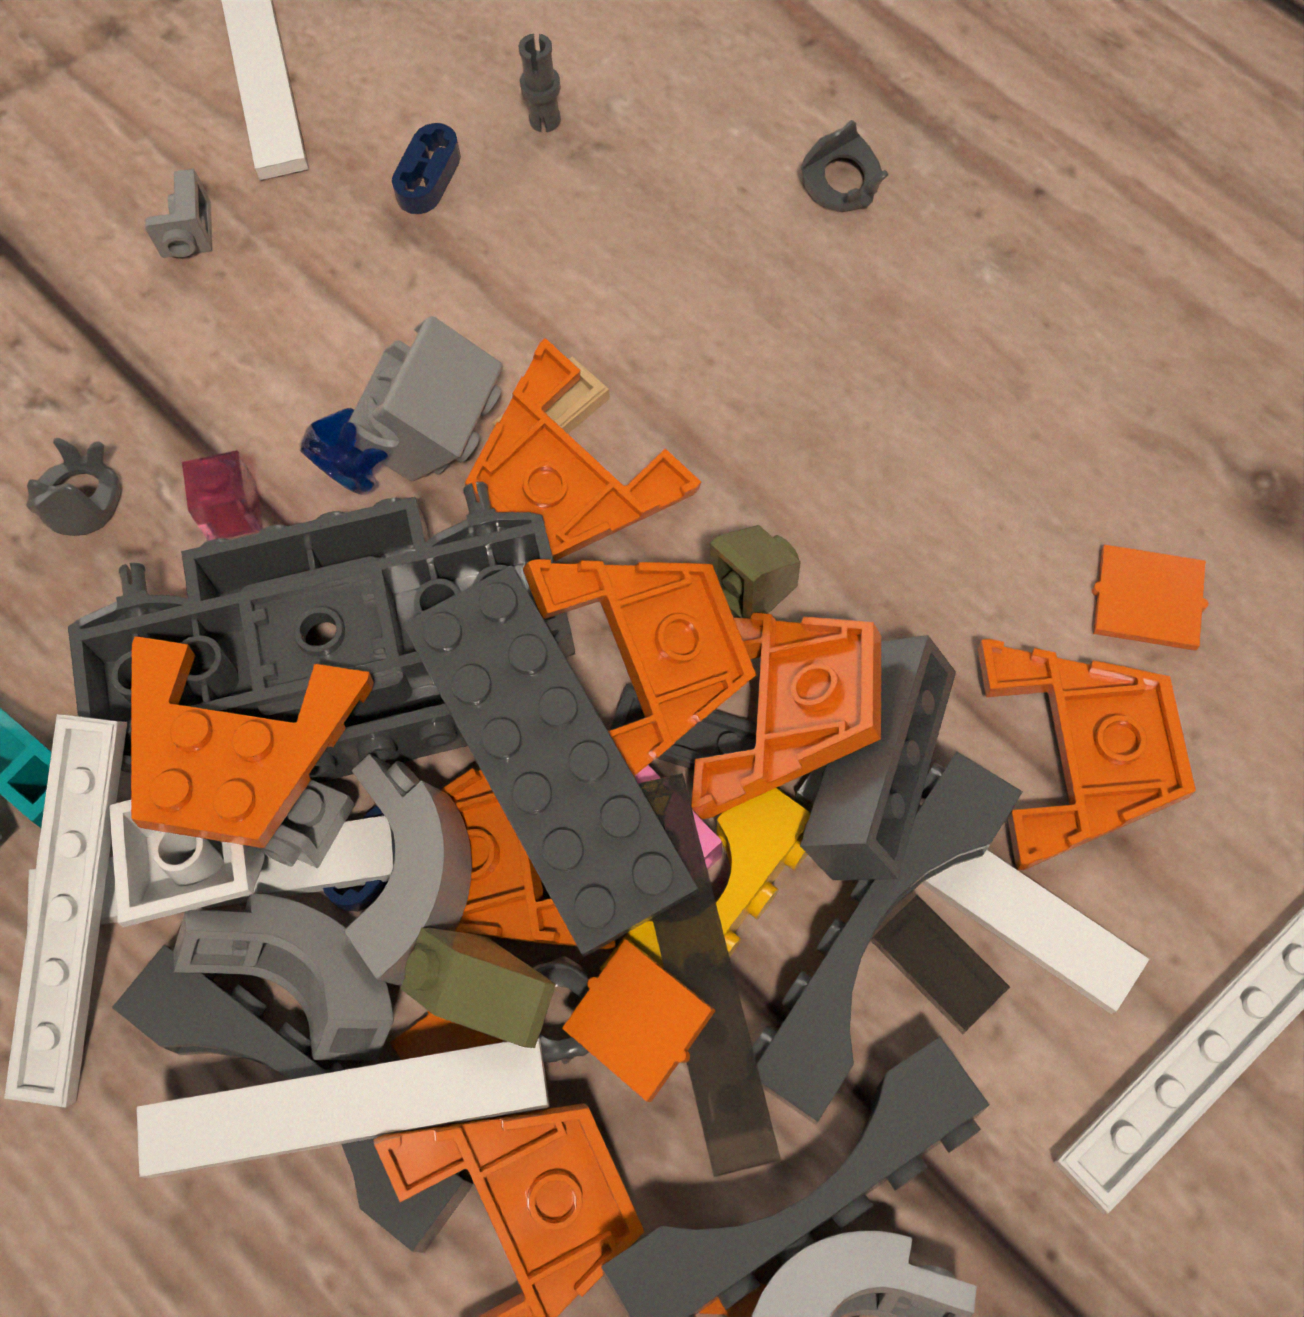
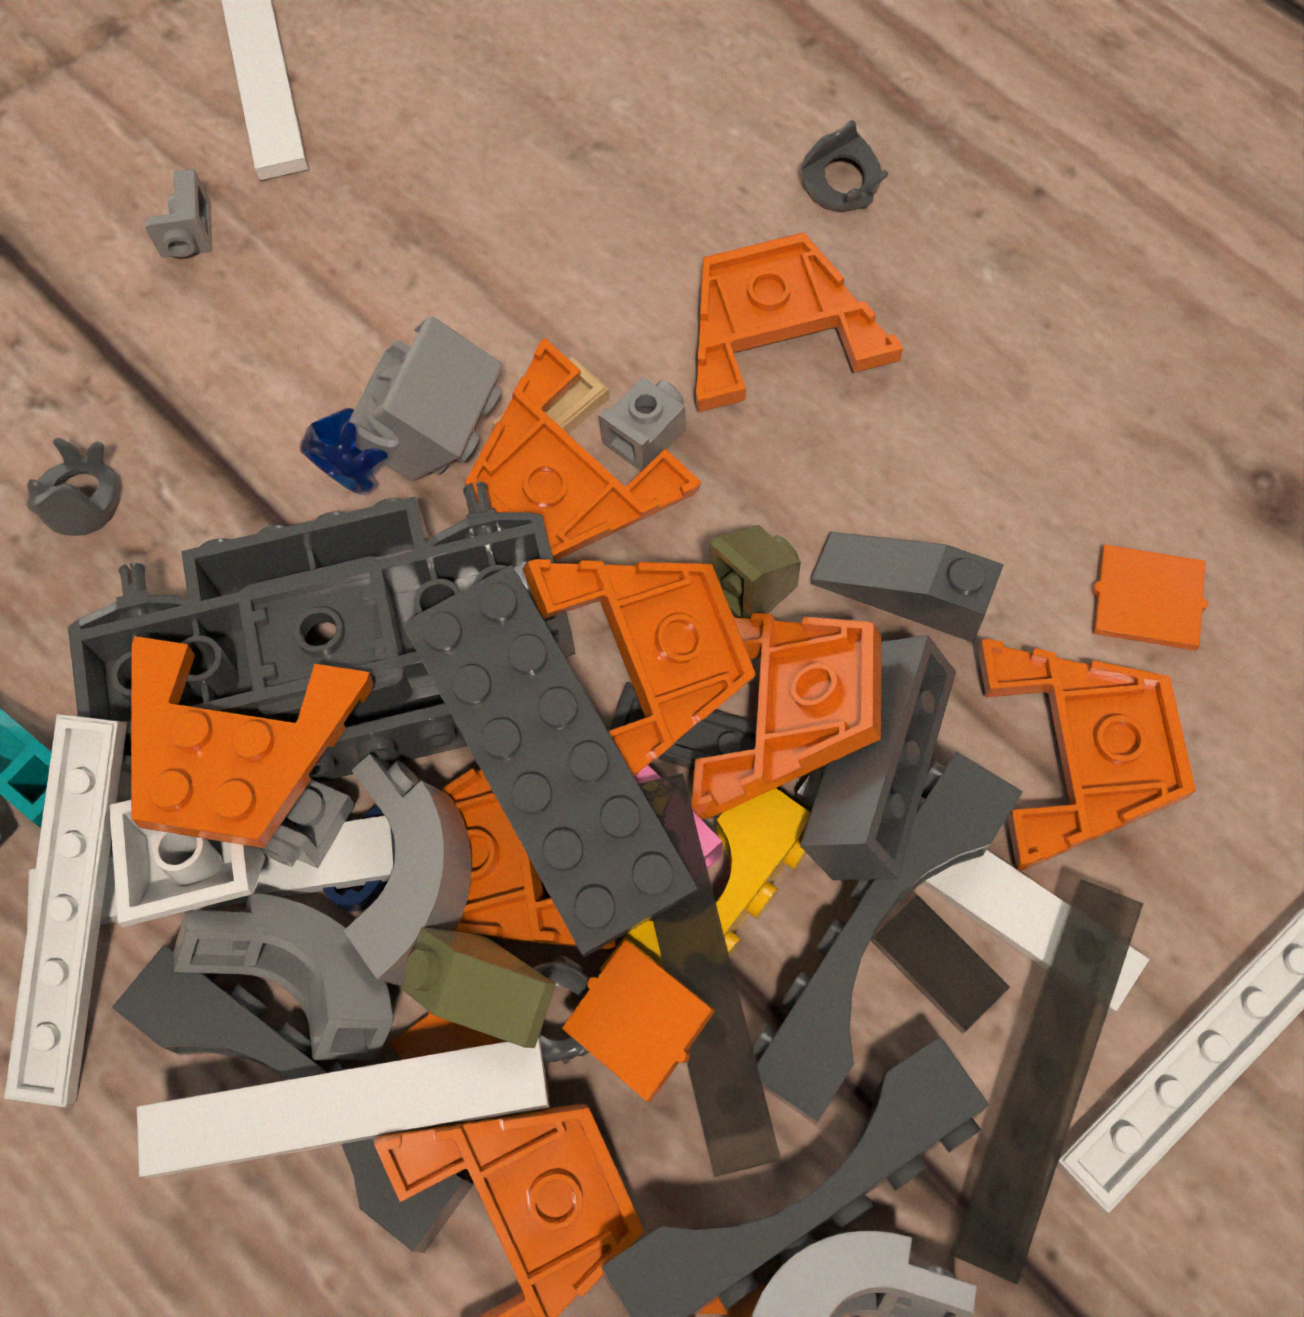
(222, 495): clear pink brick -> none
(417, 166): dark blue beam -> none
(540, 82): dark grey pin -> none
(639, 435): none -> light grey brick
(773, 296): none -> orange wing
(911, 579): none -> dark grey slope
(1046, 1082): none -> clear smoke tile

